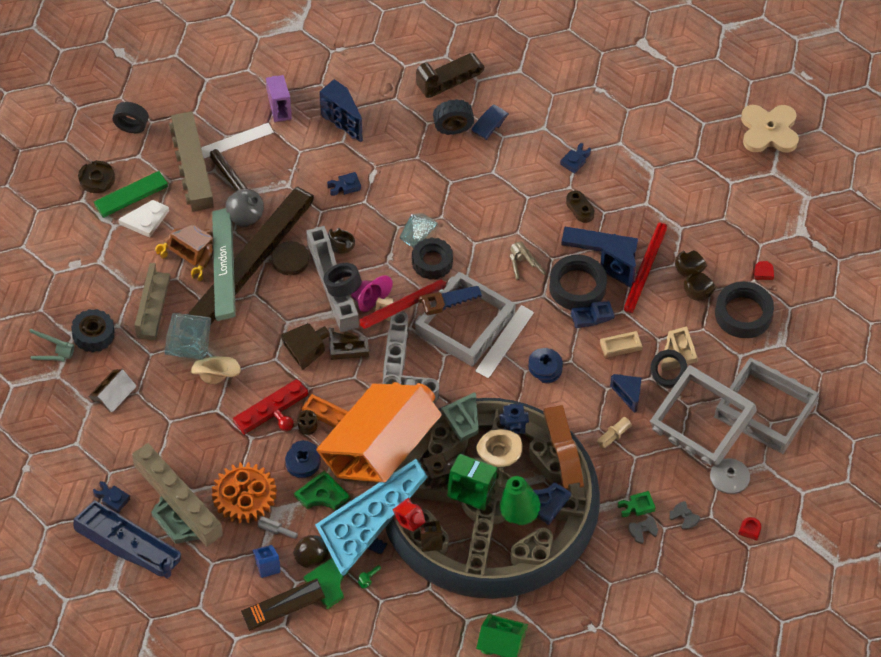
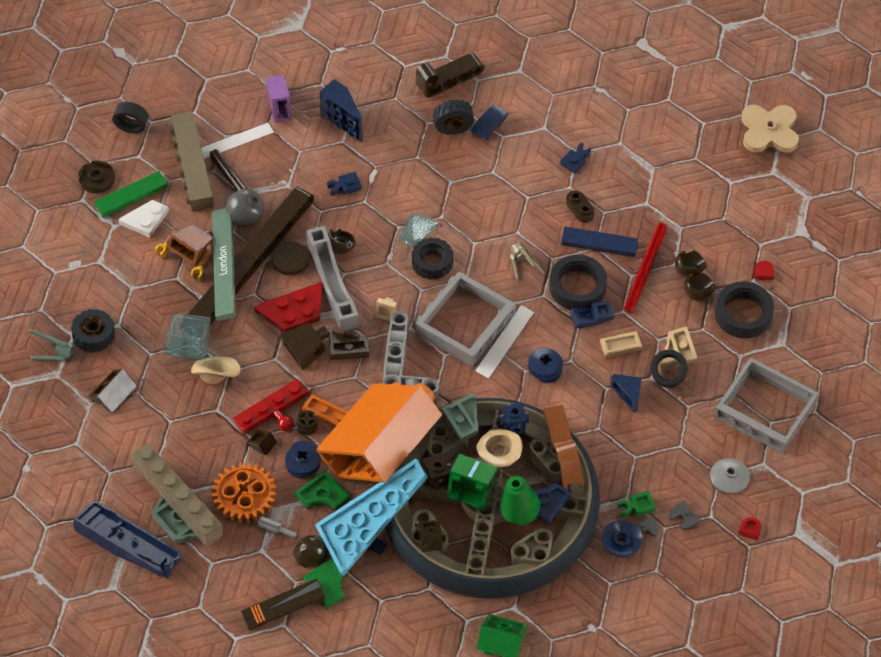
(112, 498): dark blue plate -> none
(151, 303): dark tan fence -> none
(262, 441): none -> dark brown slope
(267, 561): blue slope -> none
(293, 308): none -> red wing
(346, 287): black tyre -> none
(364, 578): green hand -> none
(372, 290): dark pink piece -> none
(401, 304): red axle -> none
(409, 515): red brick -> none
(448, 299): piece -> none
(614, 432): tan axle -> none
(619, 260): dark blue slope -> none
(623, 531): none -> dark blue dish
(720, 390): light grey window -> none

